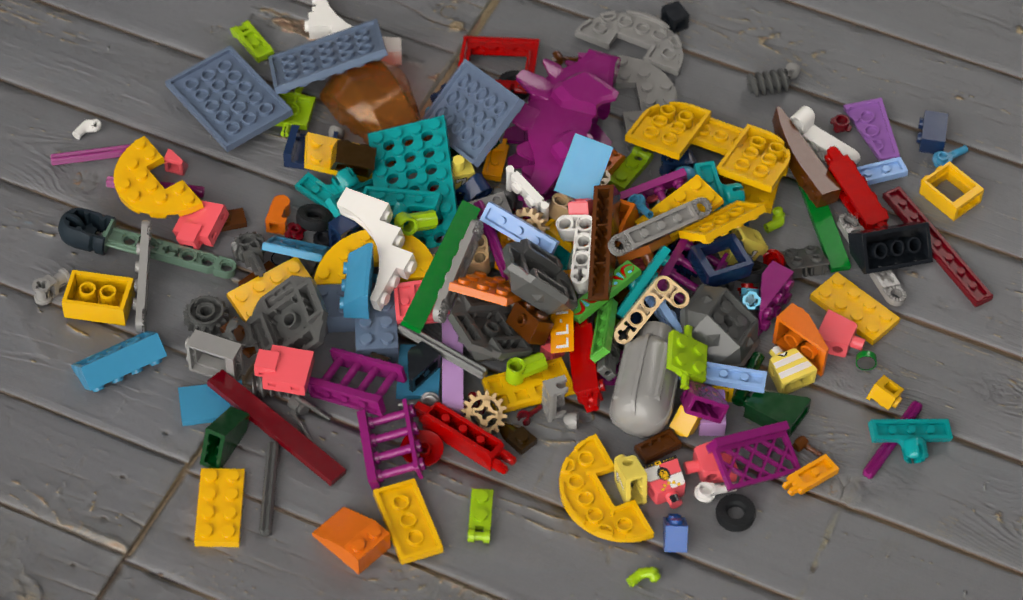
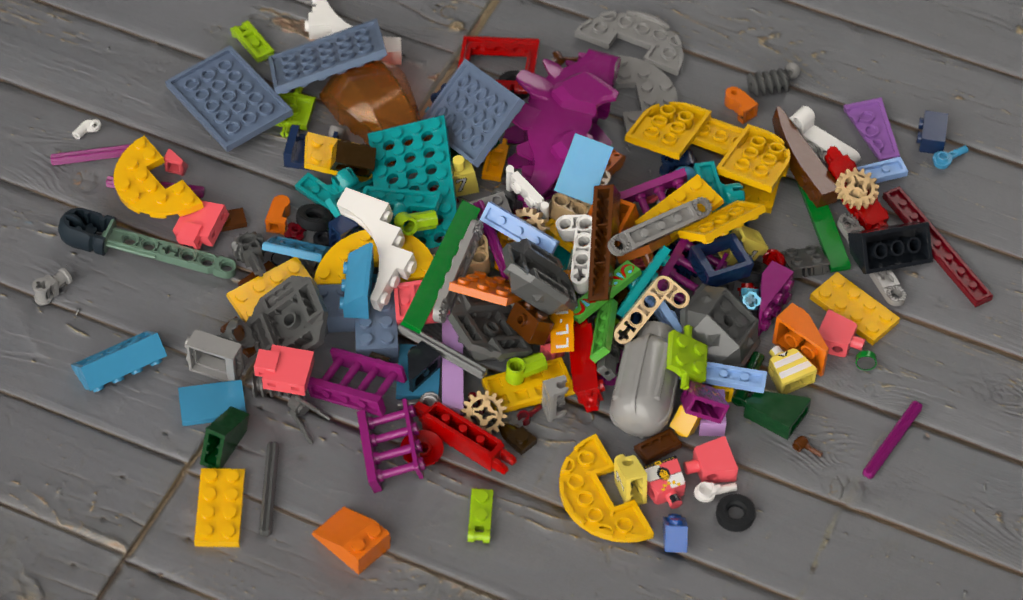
(98, 297): yellow brick -> none
(141, 284): light grey plate -> none
(206, 314): dark grey gear -> none
(277, 427): dark red tile -> none
(408, 521): yellow plate -> none
(473, 189): dark blue piece -> none
(571, 420): light grey hinge -> none
(580, 206): coral slope -> none
(631, 168): lime plate -> none
(639, 200): dark azure plate -> none
(642, 573): lime arm -> none
(675, 16): black brick -> none
(741, 103): none -> orange leg
(745, 440): magenta fence -> none
(777, 221): lime arm -> none
(810, 475): light orange hinge -> none
(841, 123): dark red plate -> none
(856, 189): none -> tan gear
(886, 393): yellow brick -> none
(910, 435): teal plate -> none
(972, 191): yellow window -> none

